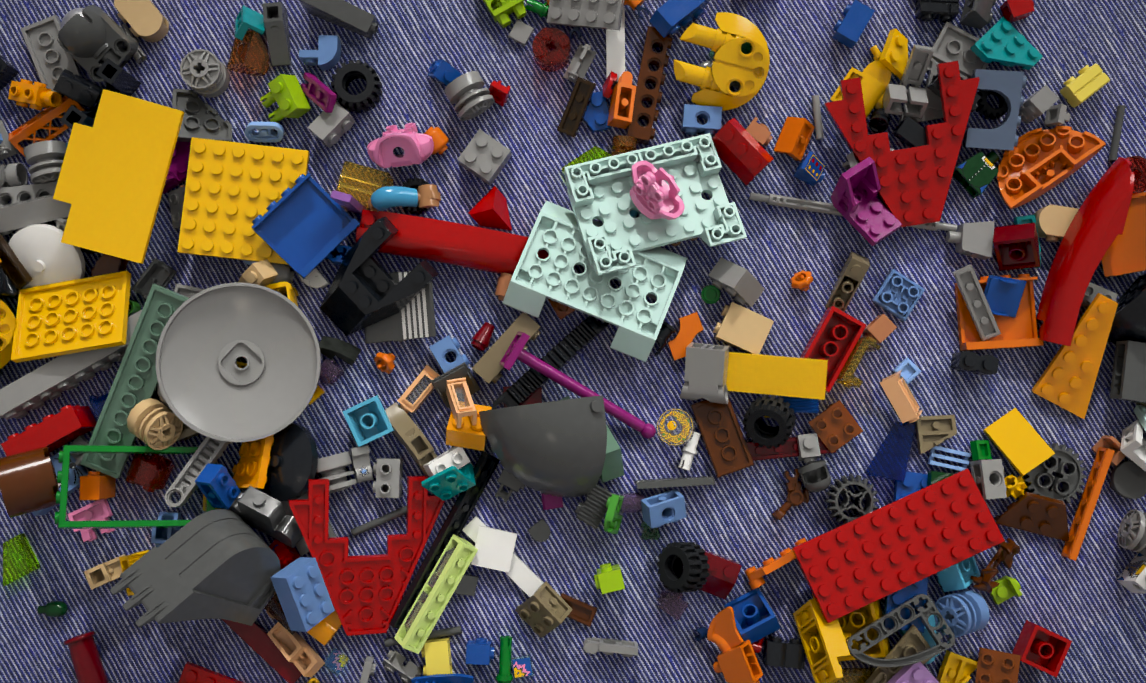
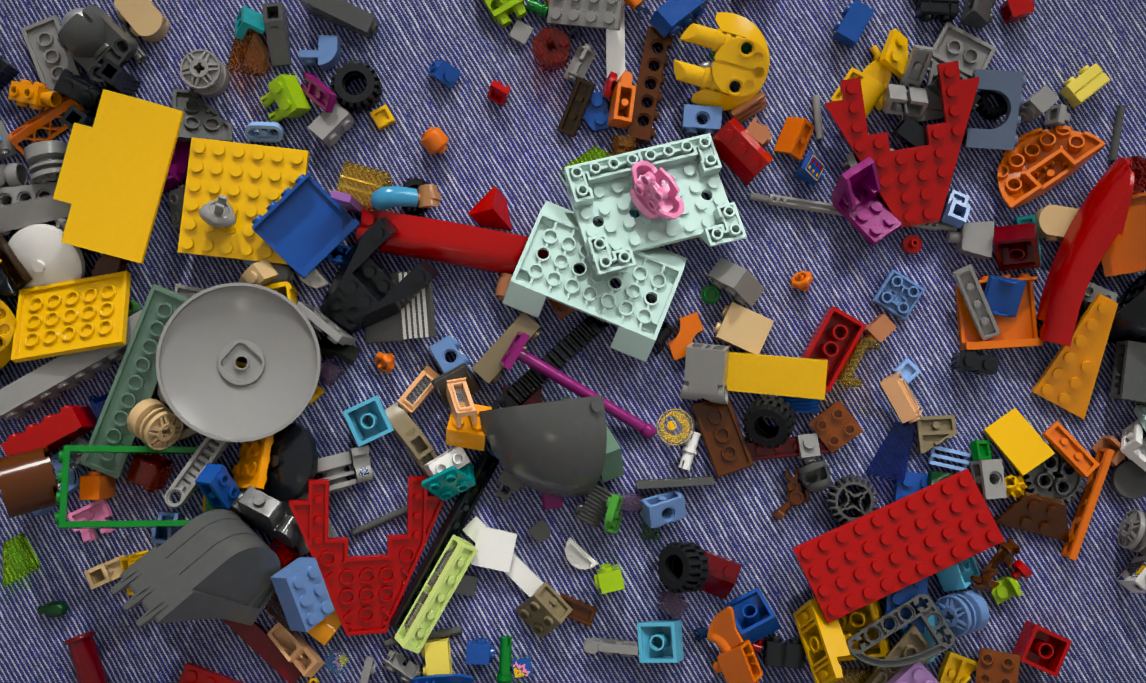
(156, 273): dark grey hinge -> none
(218, 213): none -> light grey piece
(323, 323): none -> light grey plate
(382, 117): none -> yellow tile
(388, 477): light grey brick -> none
(416, 147): bright pink piece -> none
(469, 95): light grey wheel -> none
(482, 337): dark red cone -> none
(484, 157): light grey brick -> none
(578, 556): none -> white tile
(660, 641): none -> medium azure slope
(749, 108): none -> nougat tile
(769, 565): orange plate -> none
(848, 281): dark tan slope -> none
(875, 123): black wheel -> none
(911, 244): none -> red tile
(956, 209): none -> medium blue brick
(977, 172): dark green torso -> none
(1006, 46): teal plate -> none
(1020, 570): none -> red tile
(1070, 449): none -> orange plate

